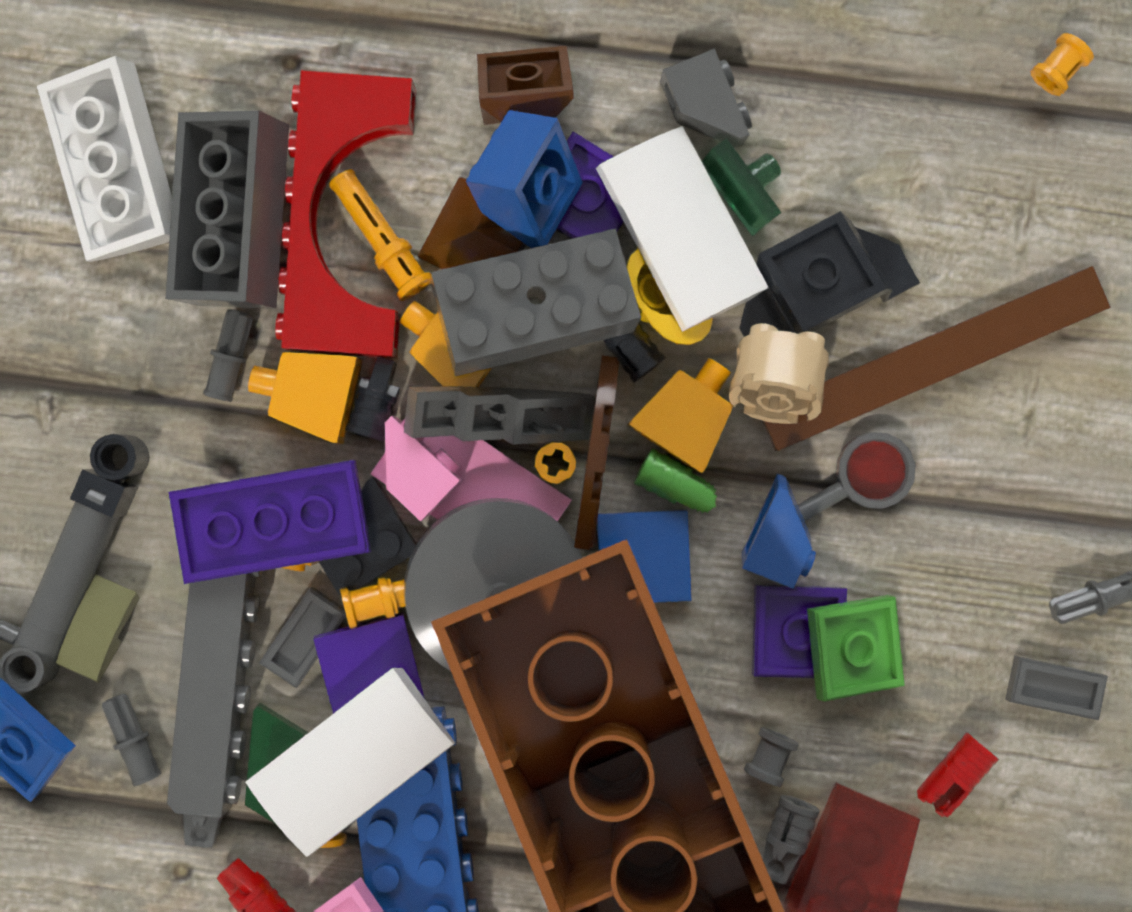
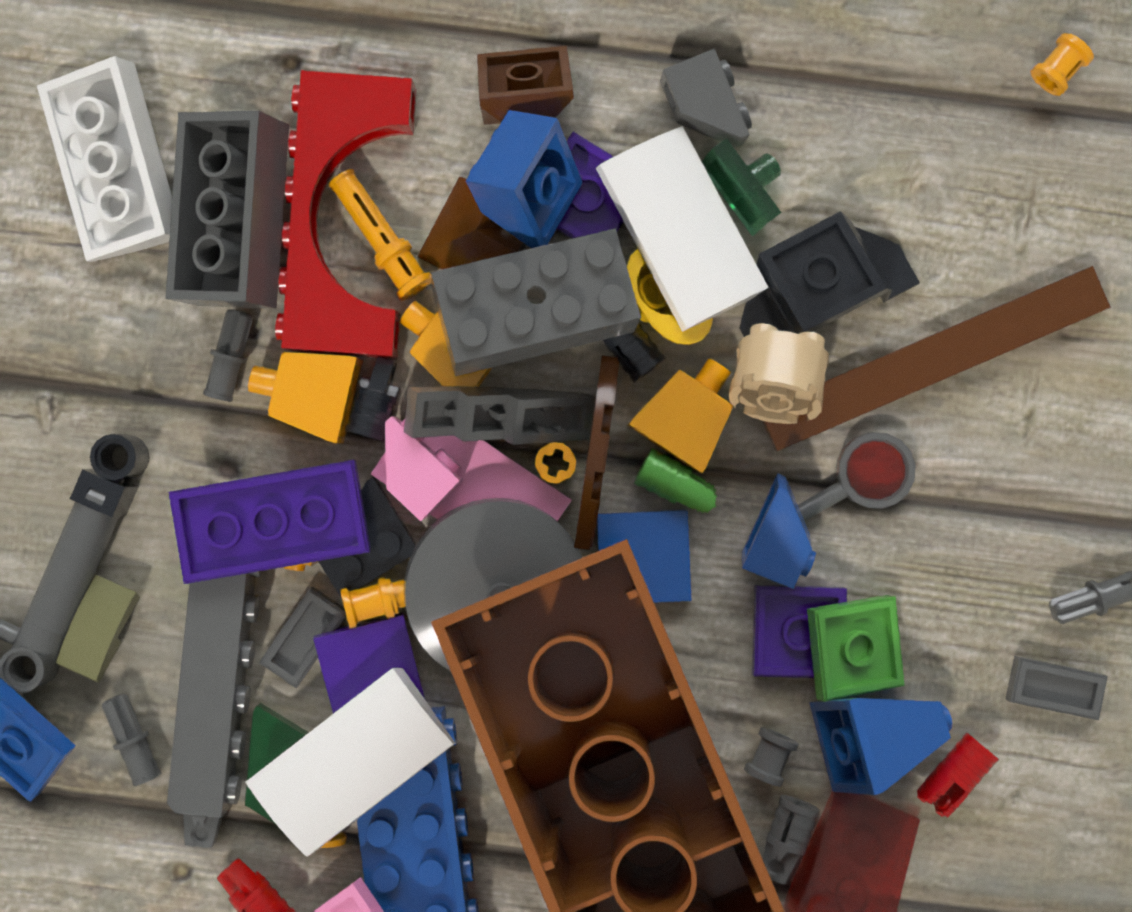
(877, 740): none -> blue slope

